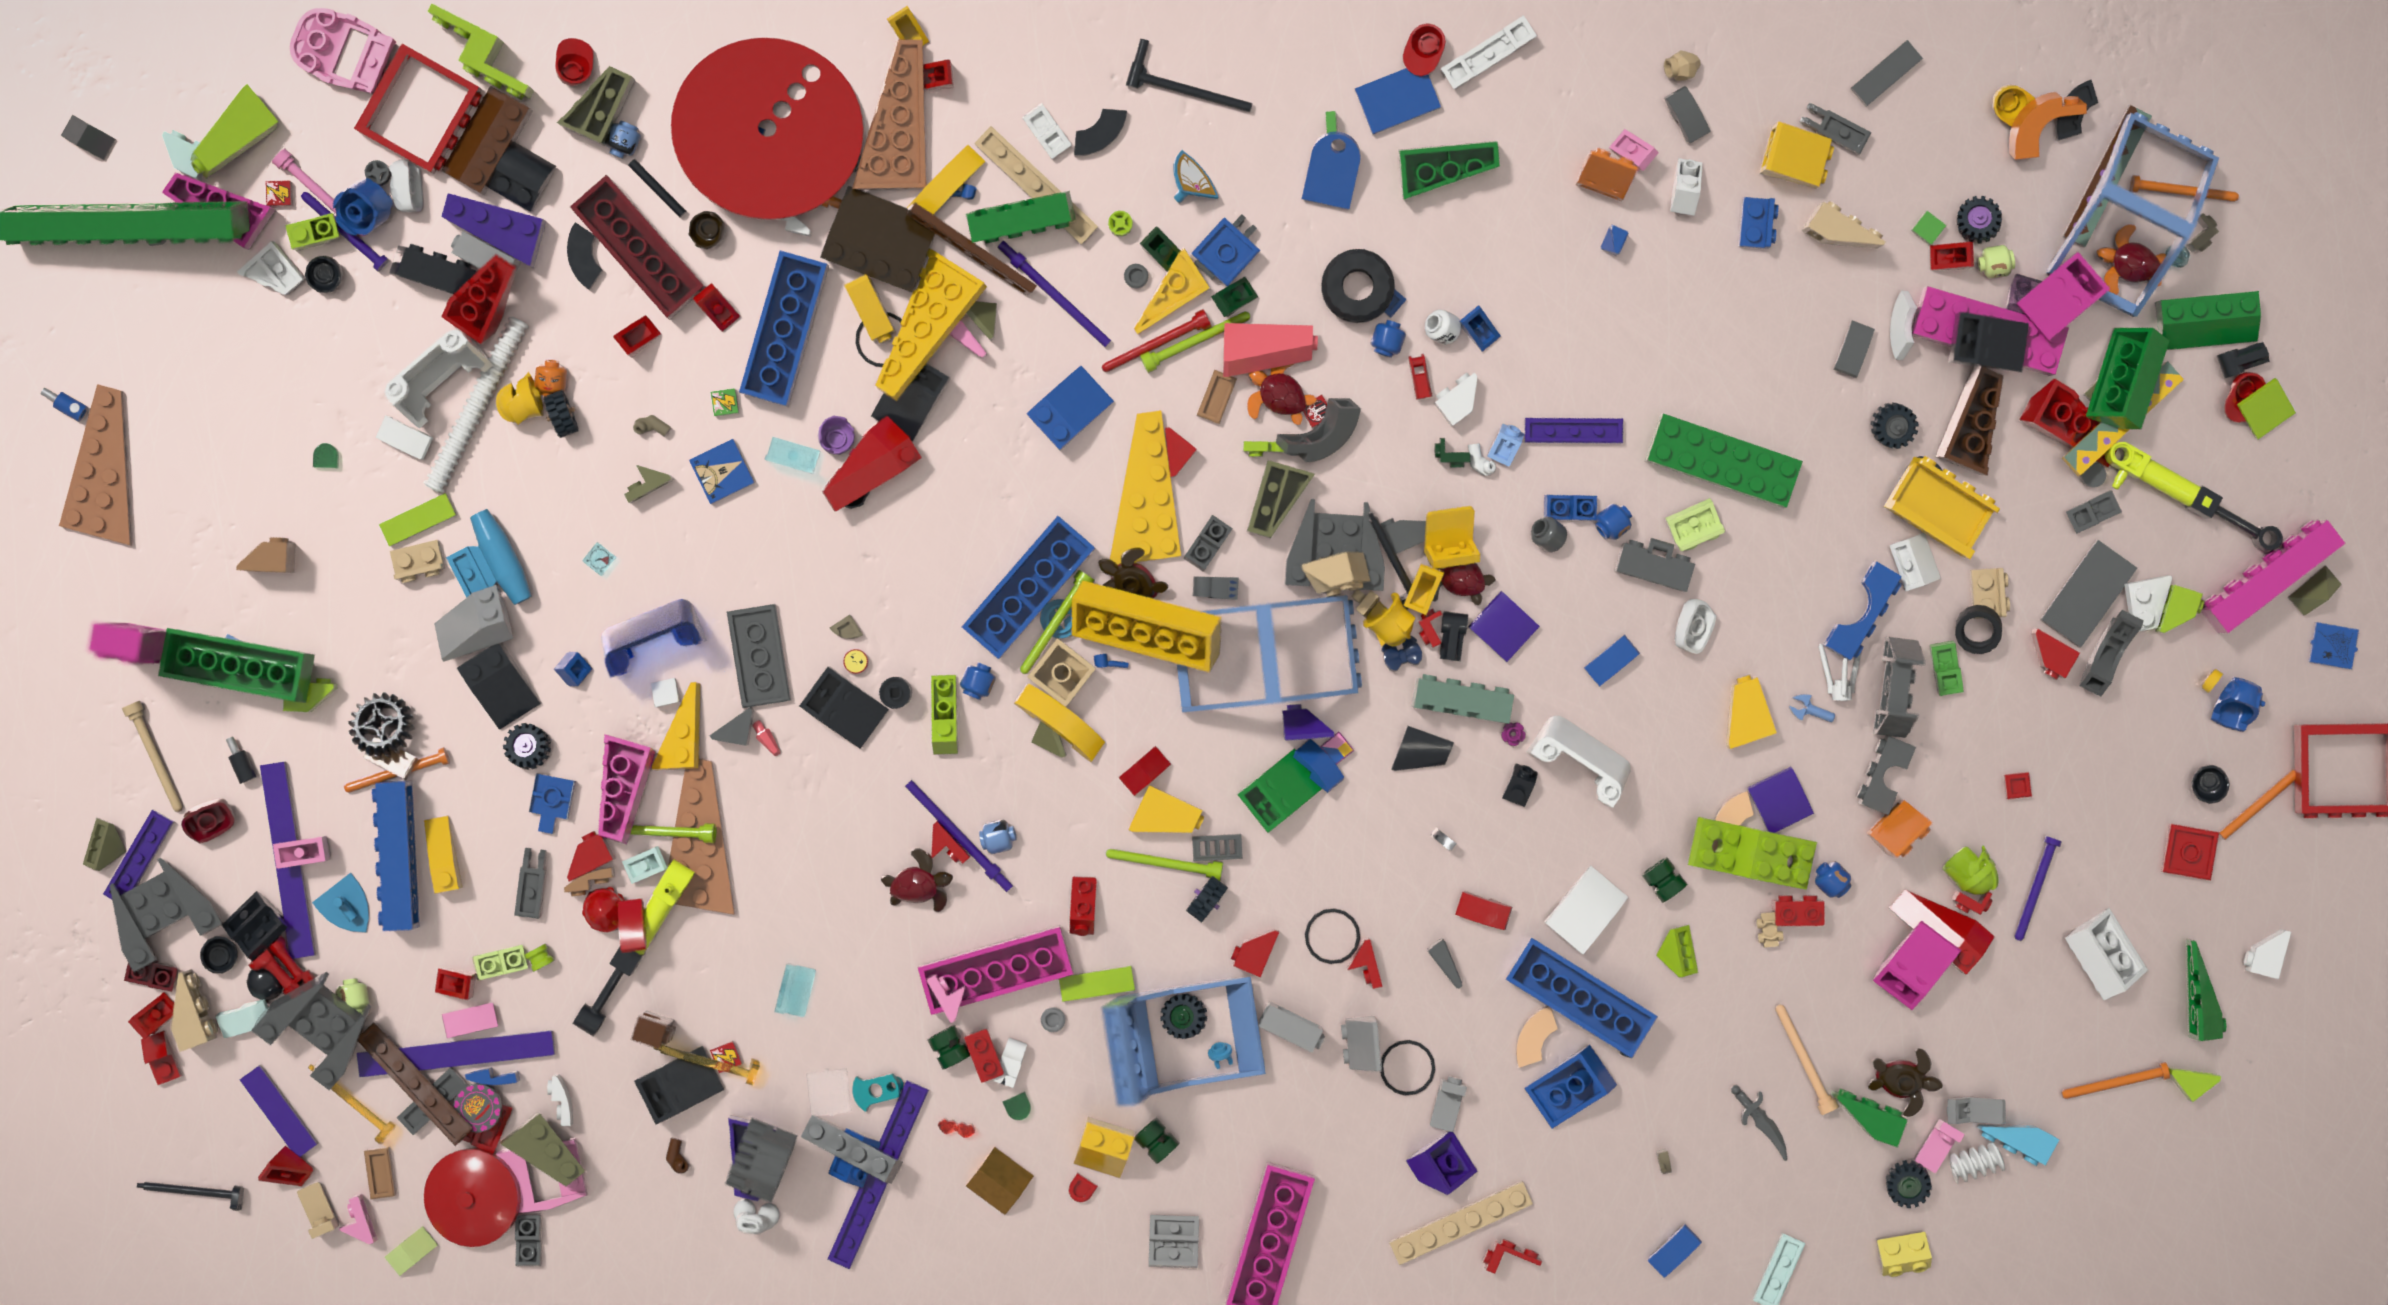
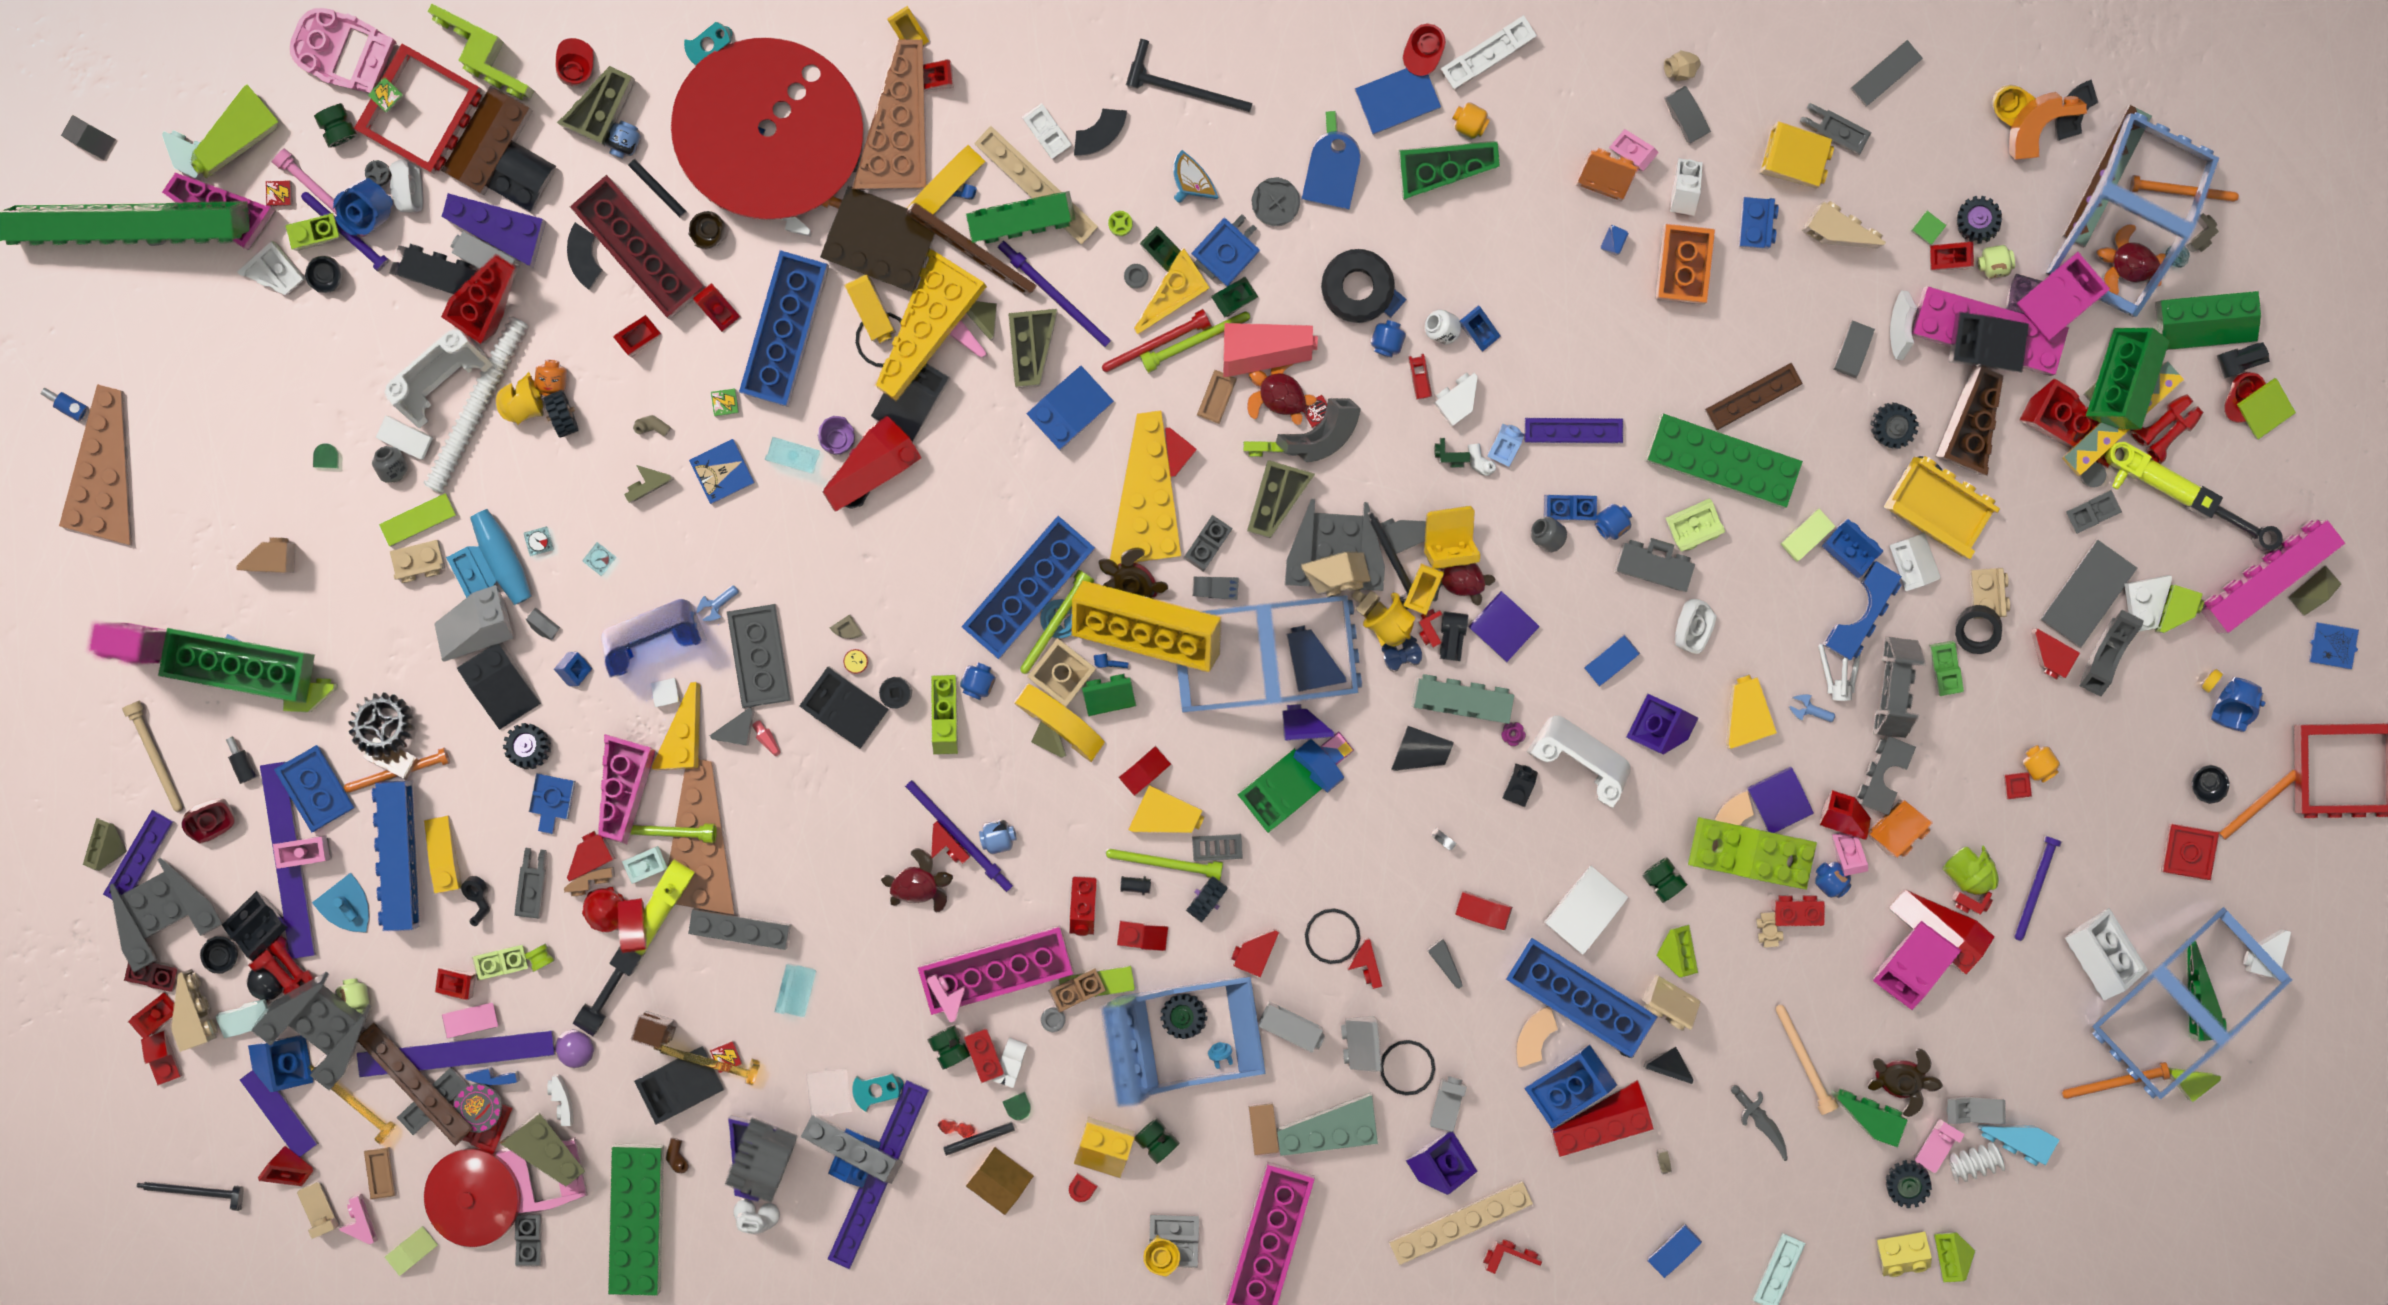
(282, 1063): none -> blue slope
(314, 788): none -> blue tile
(334, 124): none -> dark green wheel
(385, 95): none -> tile
(389, 464): none -> dark grey head
(474, 890): none -> black plate
(538, 541): none -> tile
(542, 624): none -> flat silver piece
(574, 1048): none -> medium lavender hair
(636, 1219): none -> green brick
(694, 48): none -> teal piece
(716, 603): none -> medium blue bar
(739, 929): none -> dark grey arch
(978, 1138): none -> black bar
(1030, 344): none -> olive wedge
(1077, 990): none -> medium nougat slope
(1109, 695): none -> green slope
(1138, 885): none -> black pin
(1142, 935): none -> red slope
(1161, 1256): none -> yellow hat
(1263, 1129): none -> medium nougat tile
(1275, 201): none -> dark grey tile
(1311, 661): none -> dark blue slope
(1334, 1128): none -> sand green wedge
(1470, 120): none -> light orange head
(1607, 1121): none -> red wedge
(1661, 725): none -> dark purple slope
(1670, 1064): none -> black slope
(1672, 1001): none -> tan slope
(1685, 264): none -> orange brick
(1753, 396): none -> reddish brown tile
(1807, 535): none -> yellowish green slope
(1845, 815): none -> red slope
(1849, 854): none -> bright pink slope
(1852, 548): none -> blue bracket
(1954, 1256): none -> lime slope
(2041, 763): none -> light orange head
(2147, 434): none -> red piece
(2191, 1005): none -> medium blue window

